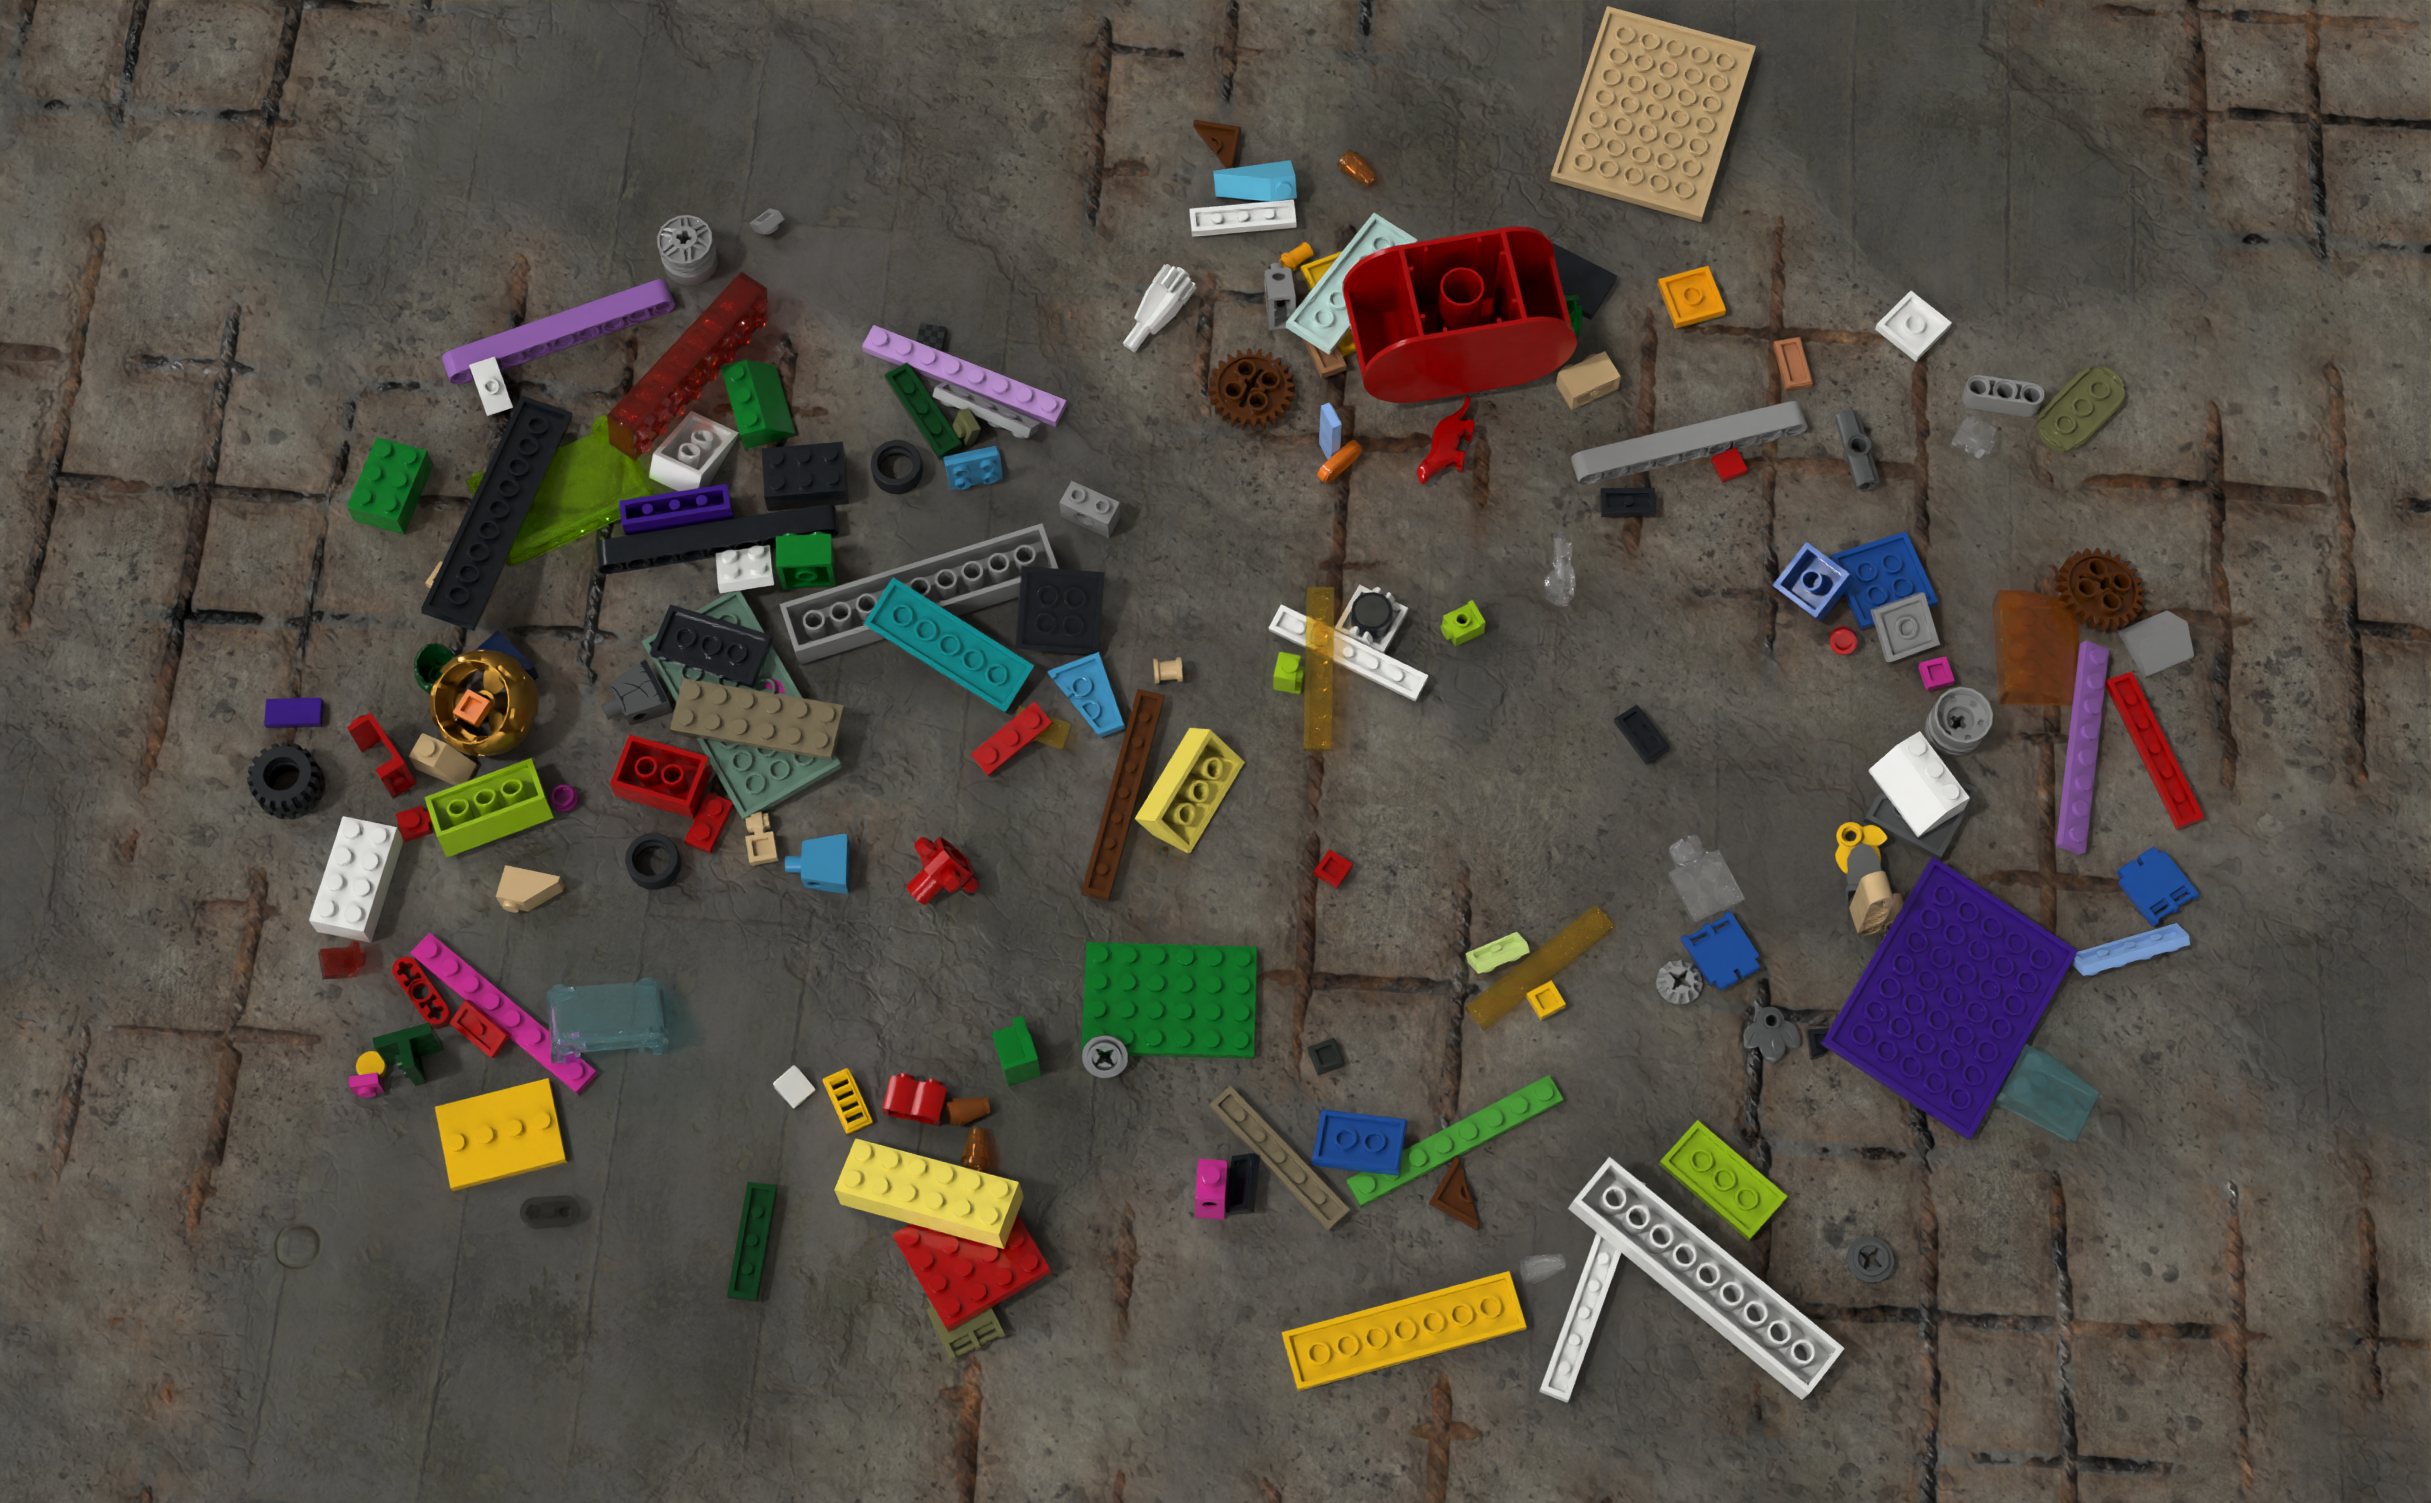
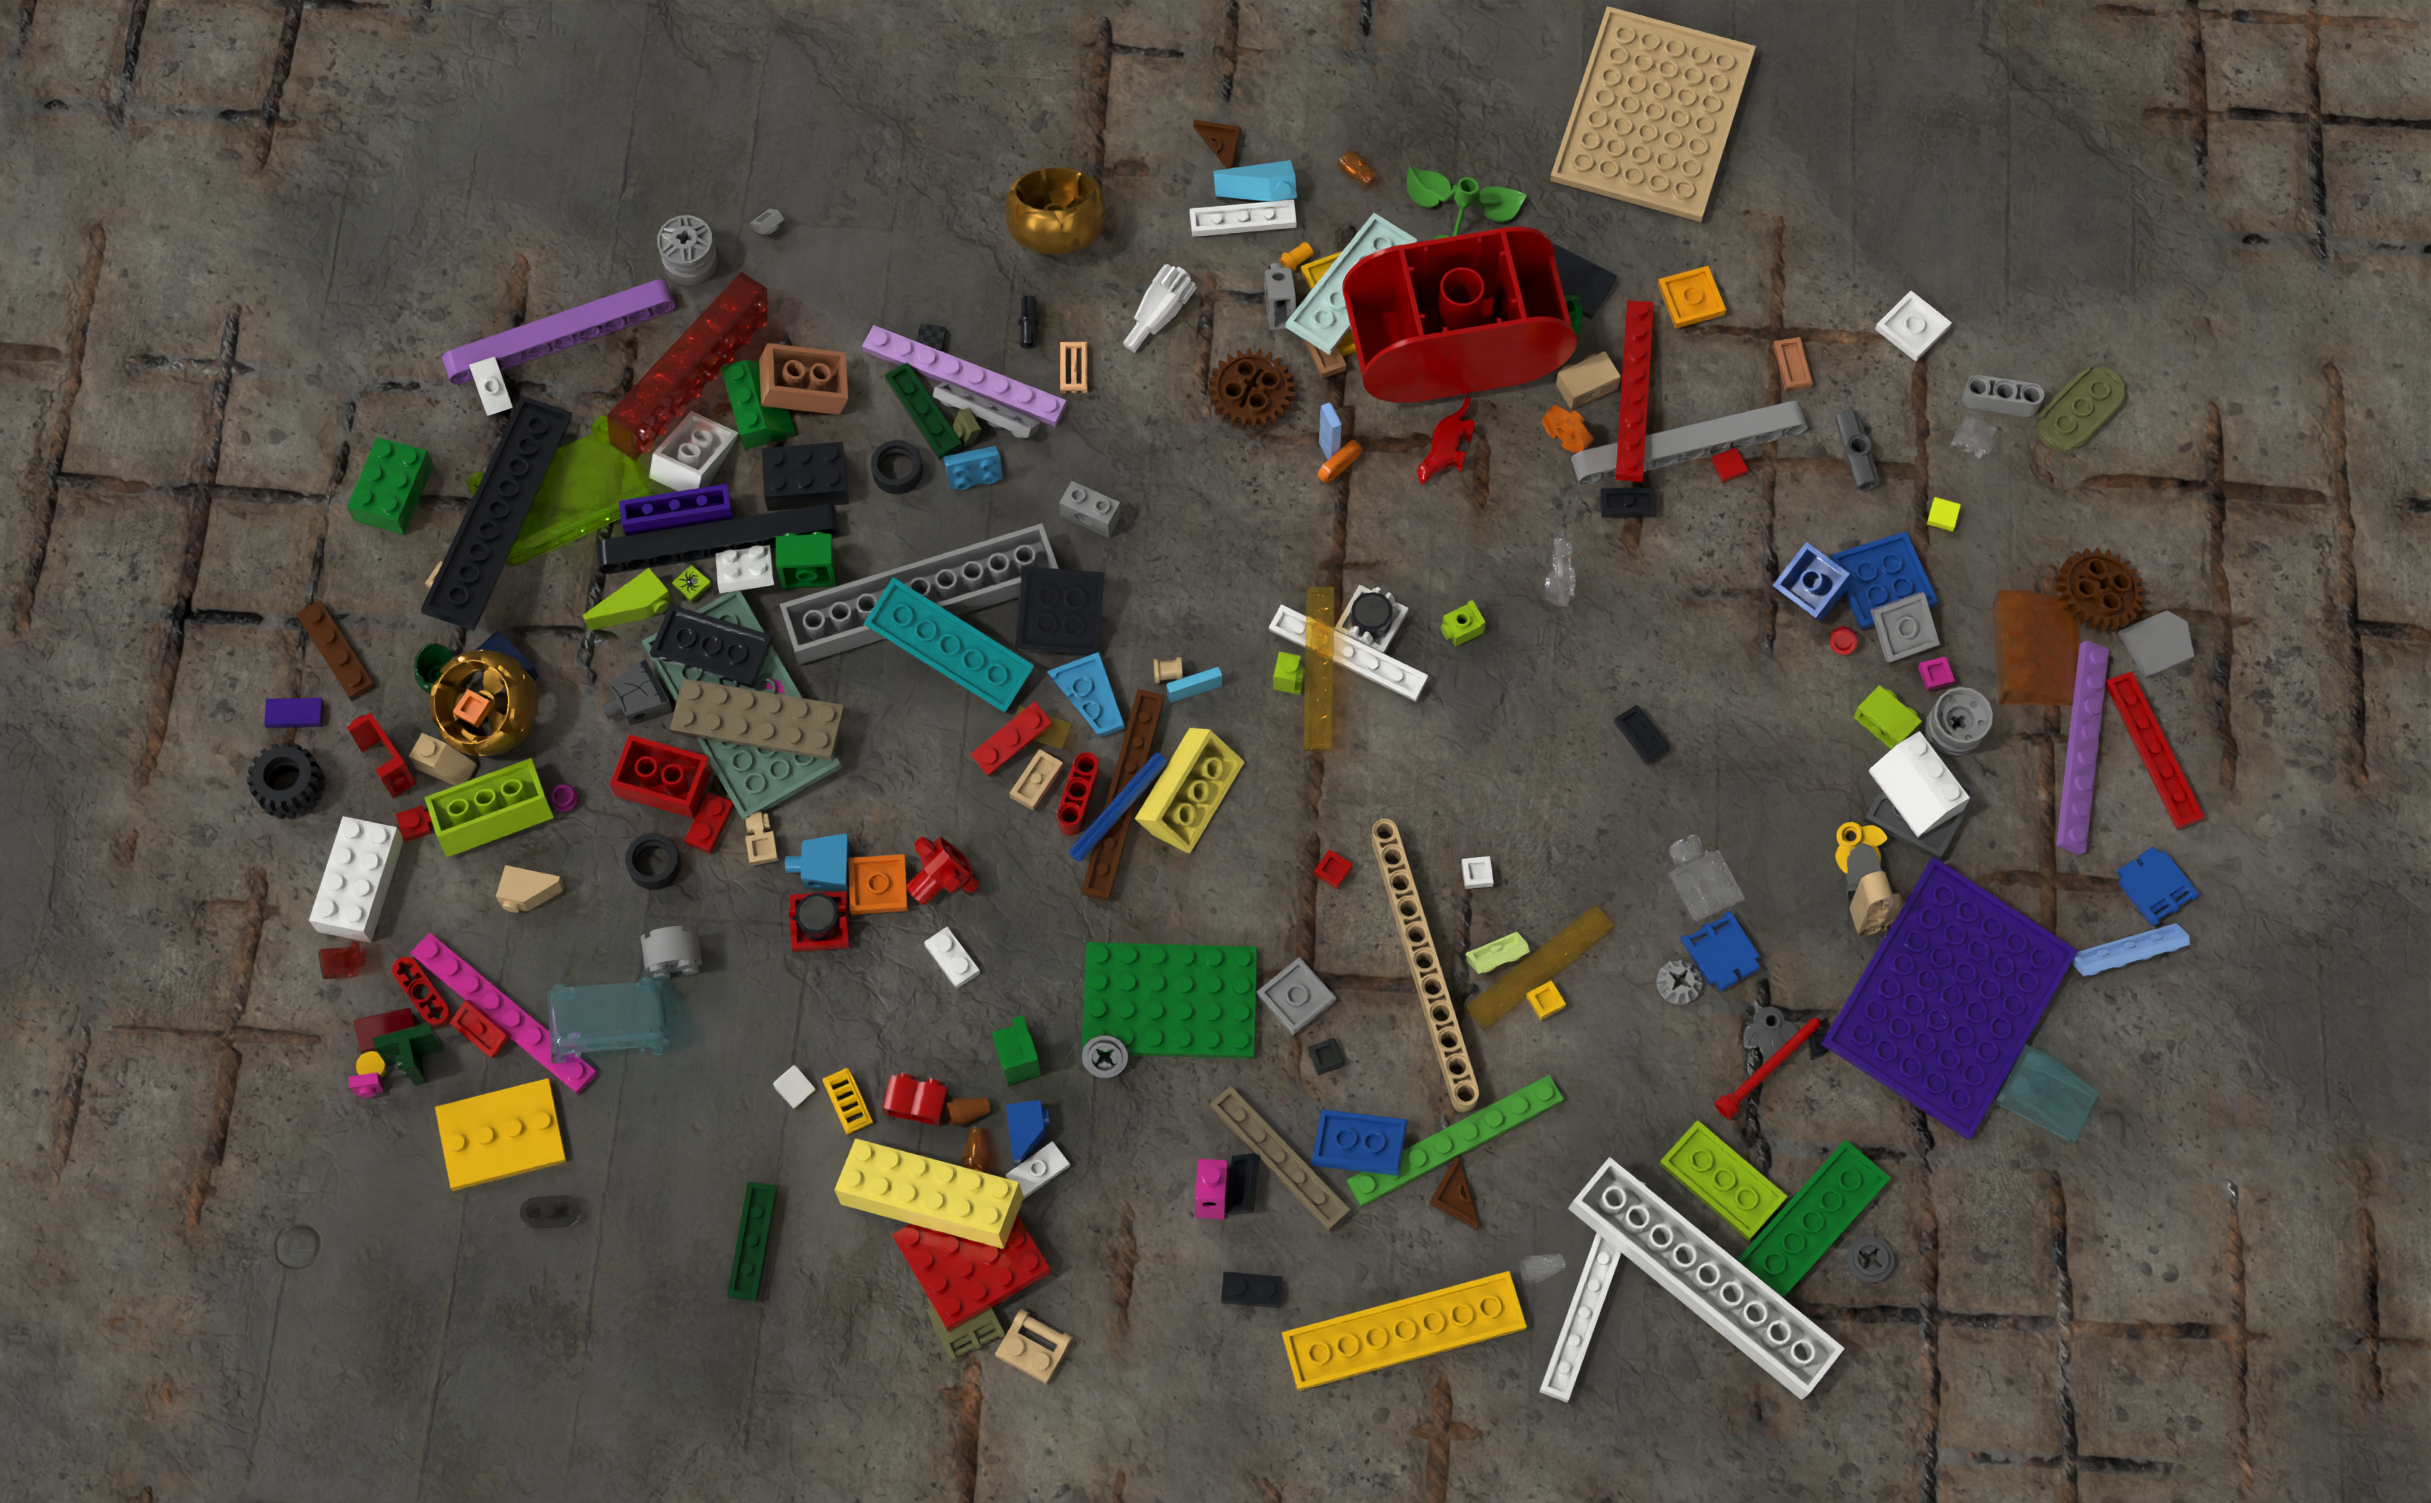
(335, 650): none -> reddish brown plate
(381, 1024): none -> dark red slope
(633, 602): none -> lime slope
(671, 951): none -> light grey brick
(691, 584): none -> lime tile
(803, 379): none -> nougat brick
(819, 921): none -> piece
(878, 884): none -> orange plate
(952, 957): none -> white plate
(1026, 1128): none -> blue slope
(1028, 322): none -> black axle
(1029, 1355): none -> tan plate
(1036, 779): none -> tan plate
(1039, 1169): none -> white plate
(1055, 210): none -> pearl gold wheel
(1073, 387): none -> light nougat tile
(1078, 805): none -> red beam
(1118, 807): none -> blue axle
(1194, 685): none -> medium azure tile
(1251, 1289): none -> black plate
(1296, 996): none -> light grey tile
(1429, 976): none -> tan beam
(1430, 187): none -> bright green plant
(1477, 872): none -> white plate
(1568, 428): none -> orange plate
(1634, 391): none -> red plate
(1729, 1104): none -> red piece
(1814, 1219): none -> green plate
(1887, 717): none -> lime brick
(1943, 514): none -> neon yellow tile

